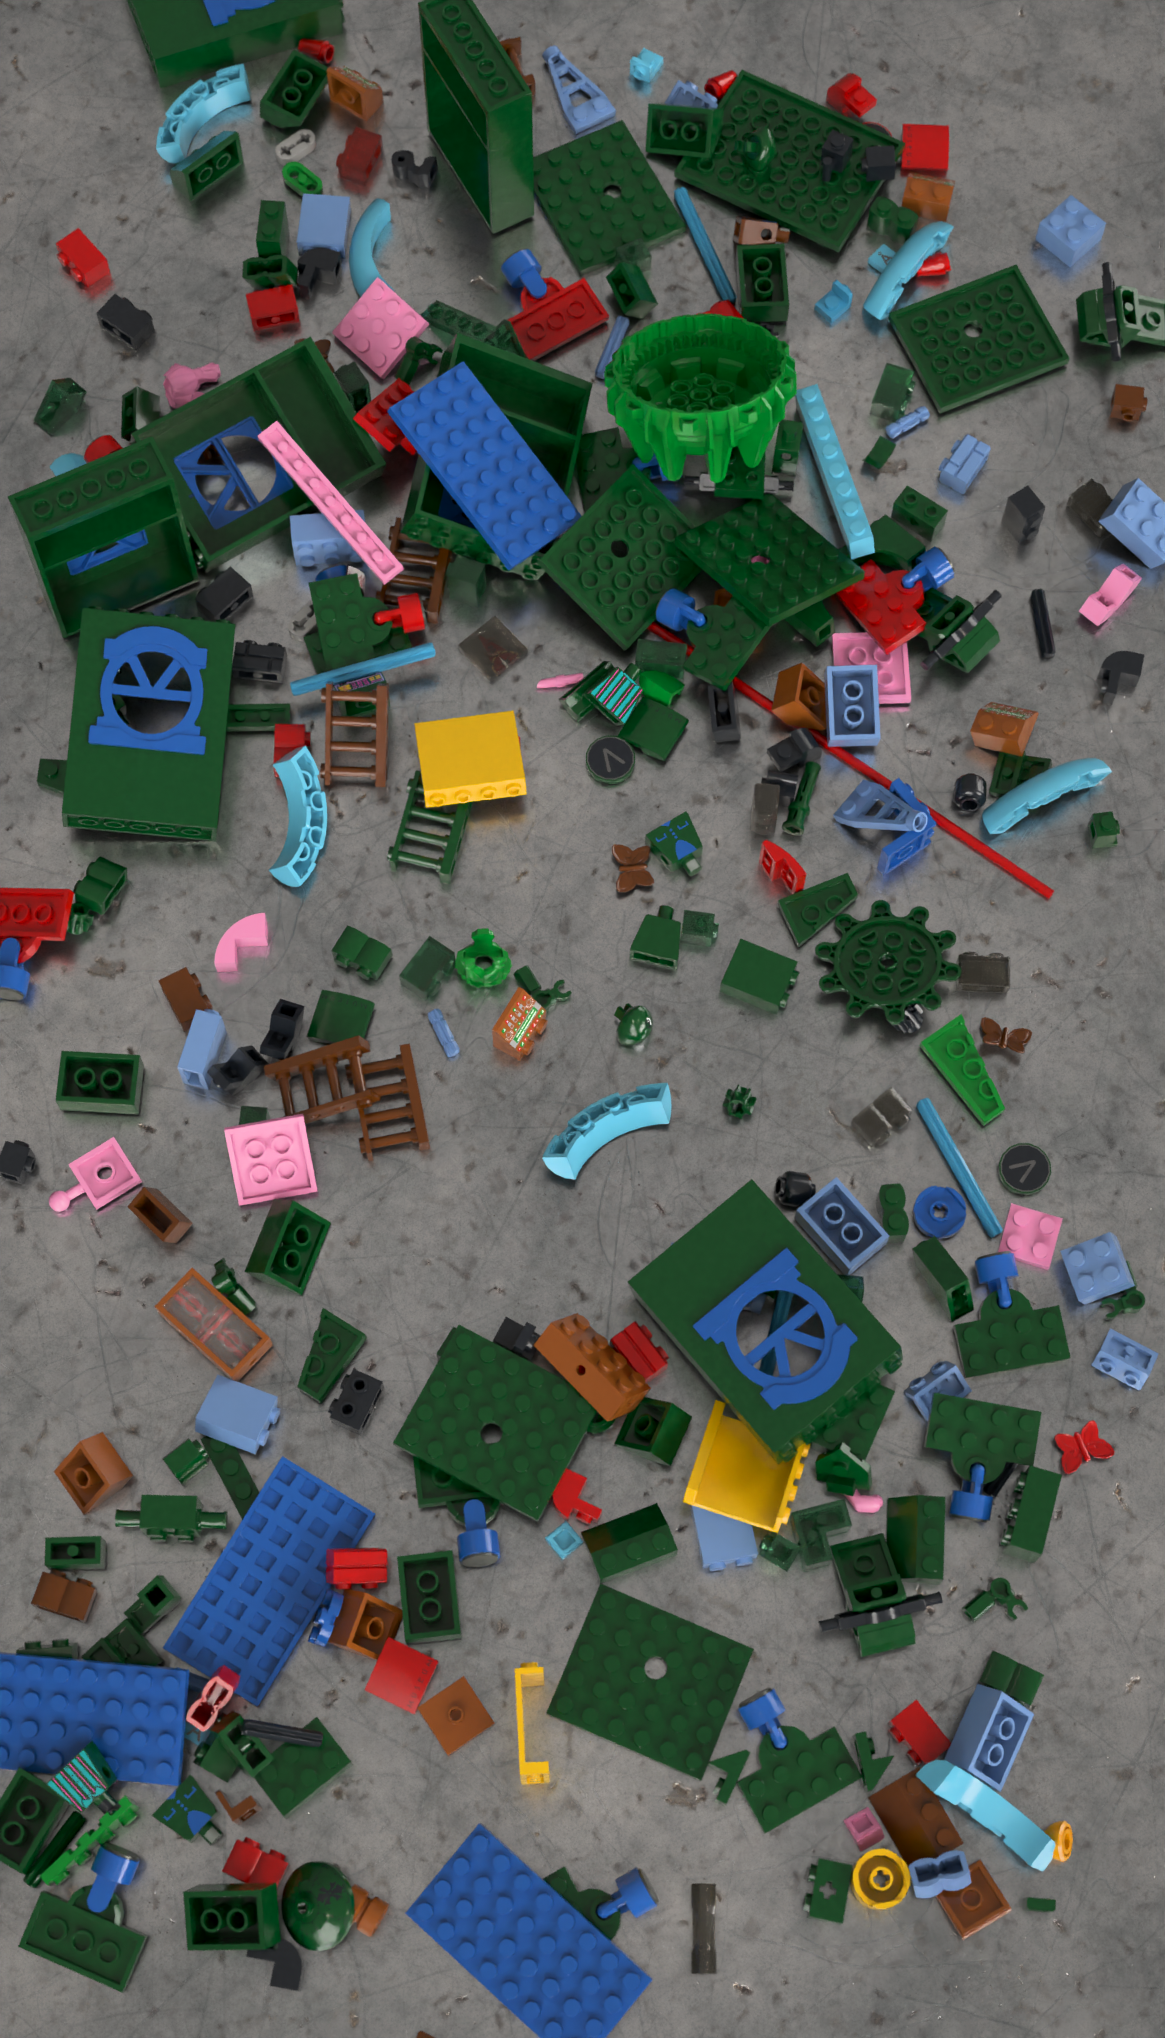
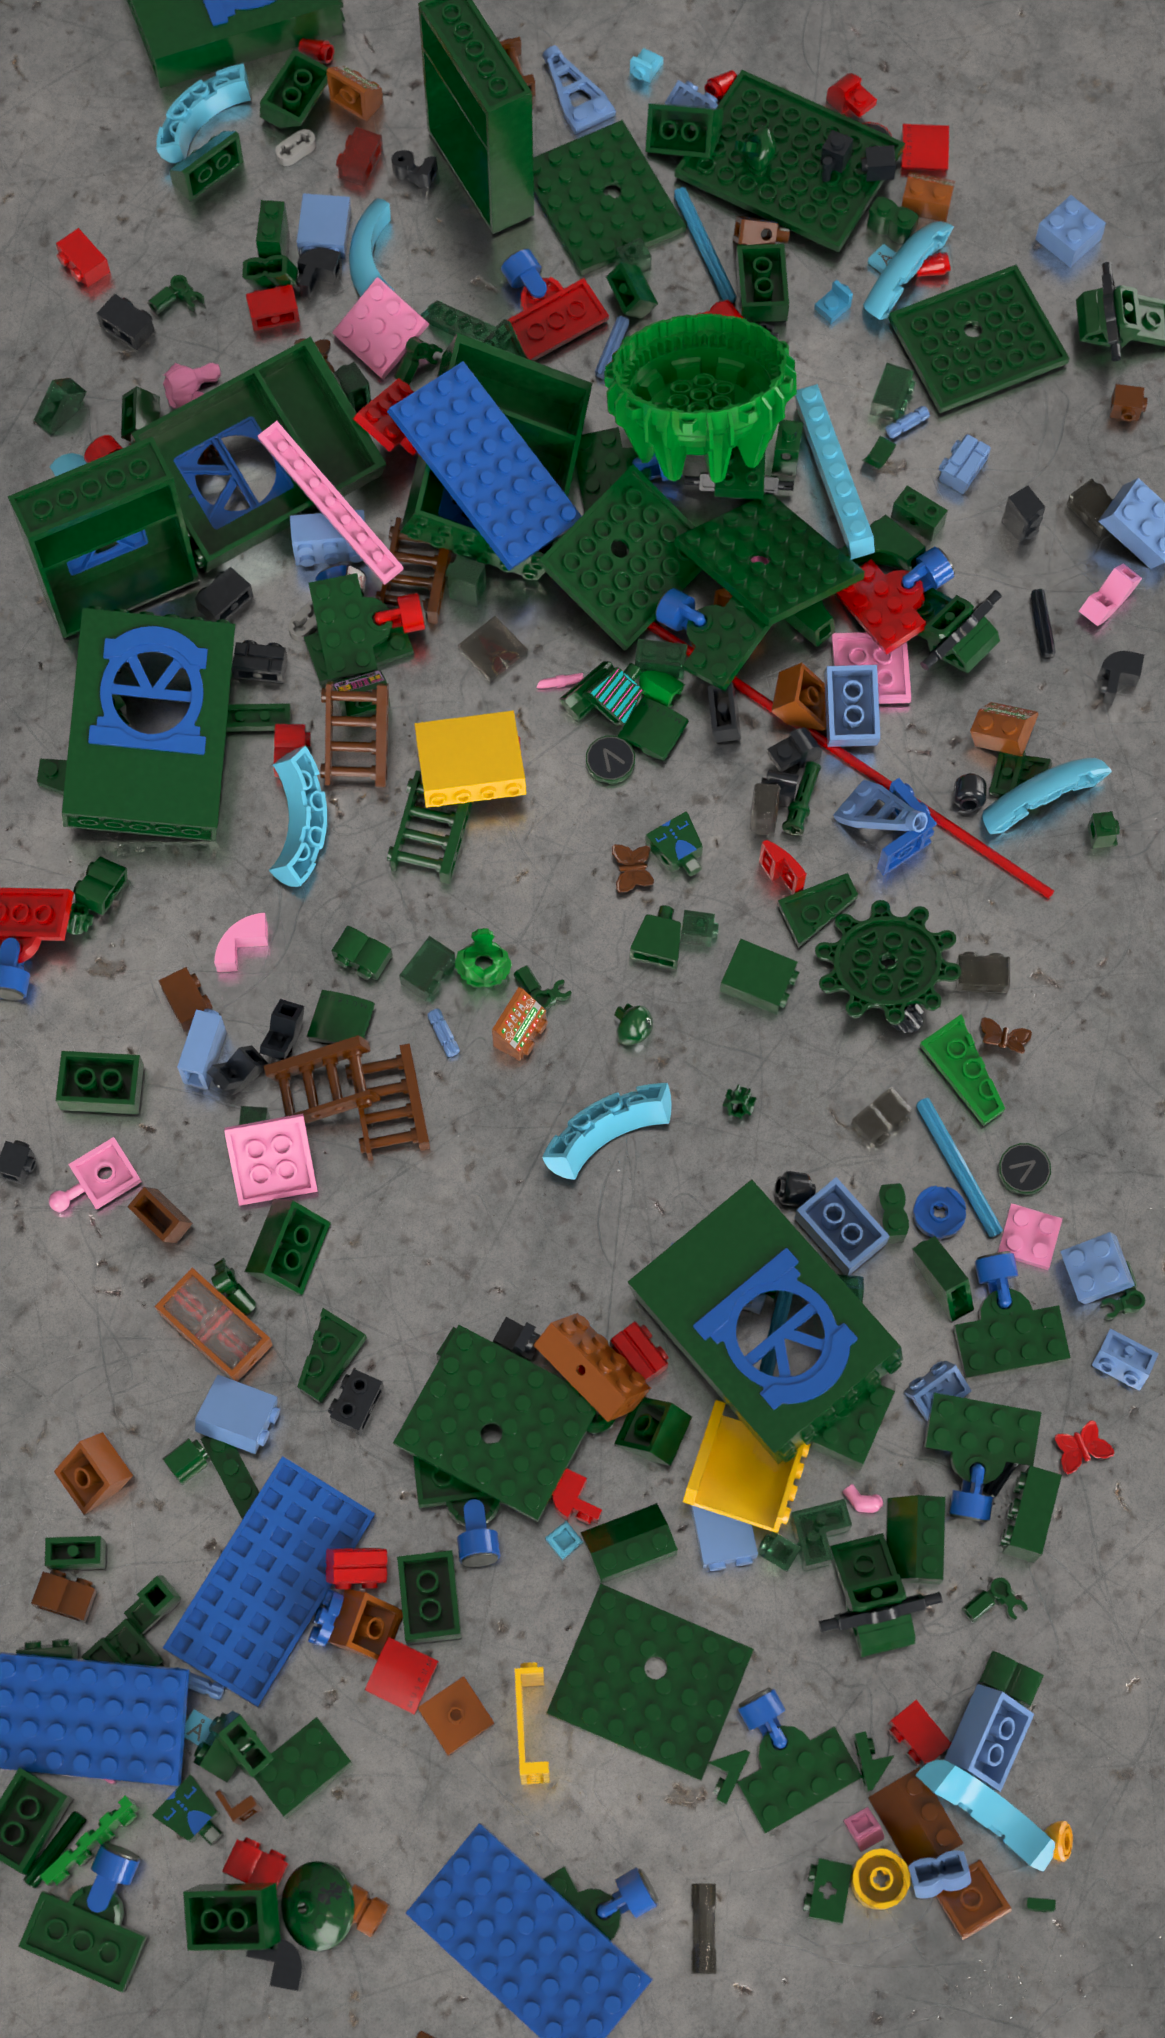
(85, 1781): torso -> none
(171, 1518): dark green brick -> none
(178, 288): none -> dark green bar
(213, 1698): brick -> none
(281, 1733): black axle -> none
(305, 181): green plate -> none
(363, 669): dark azure axle -> none
(843, 1471): dark green plate -> none

